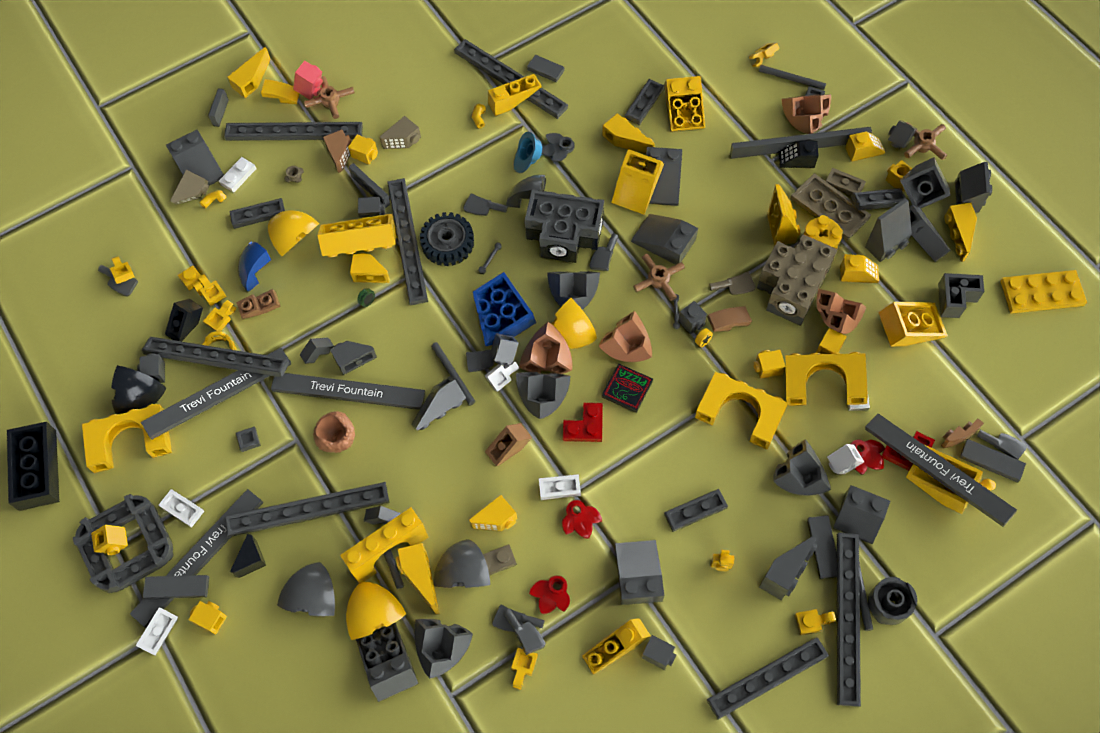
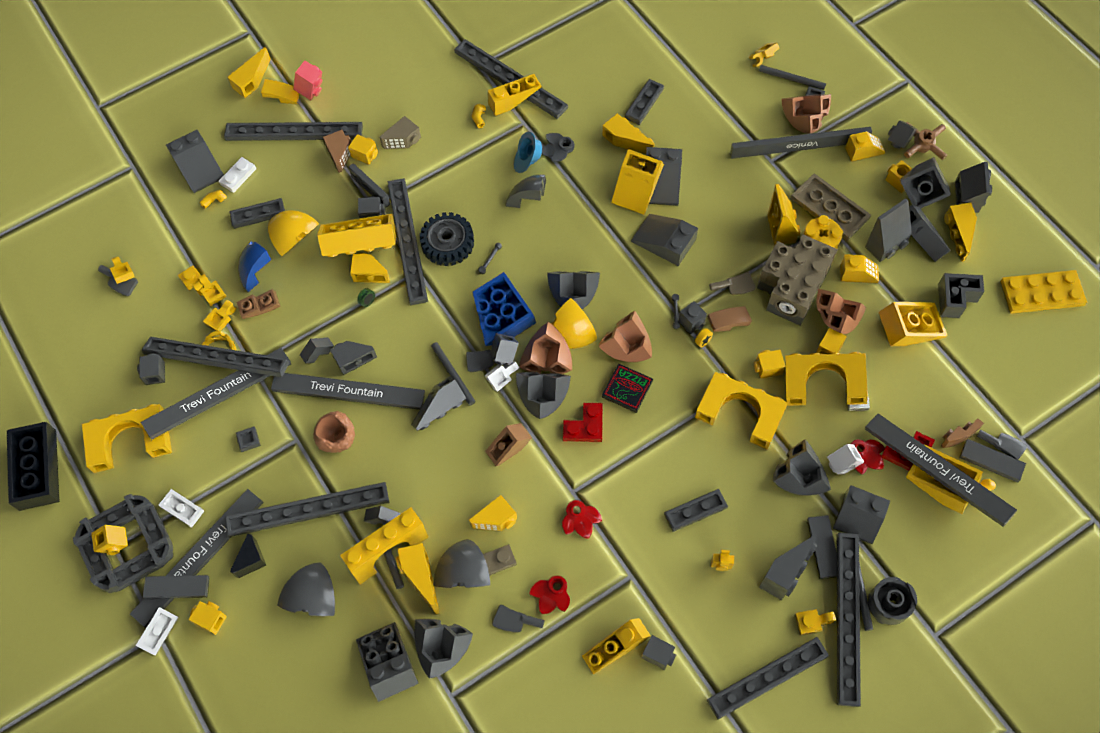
(134, 390): black brick -> none
(183, 319): black slope -> none
(190, 188): dark tan slope -> none
(218, 107): dark grey tile -> none
(292, 170): dark tan plate -> none
(329, 97): medium nougat bar -> none
(370, 609): yellow brick -> none
(481, 206): dark grey piece -> none
(523, 665): yellow plate -> none
(526, 633): dark grey piece -> none
(545, 68): dark grey tile -> none
(559, 487): white plate -> none
(563, 224): dark grey piece -> none
(602, 256): dark grey piece -> none
(639, 572): dark grey slope -> none
(659, 277): medium nougat bar -> none
(684, 103): yellow slope -> none
(799, 155): black slope -> none
(844, 182): dark tan plate -> none
(877, 199): dark grey tile -> none

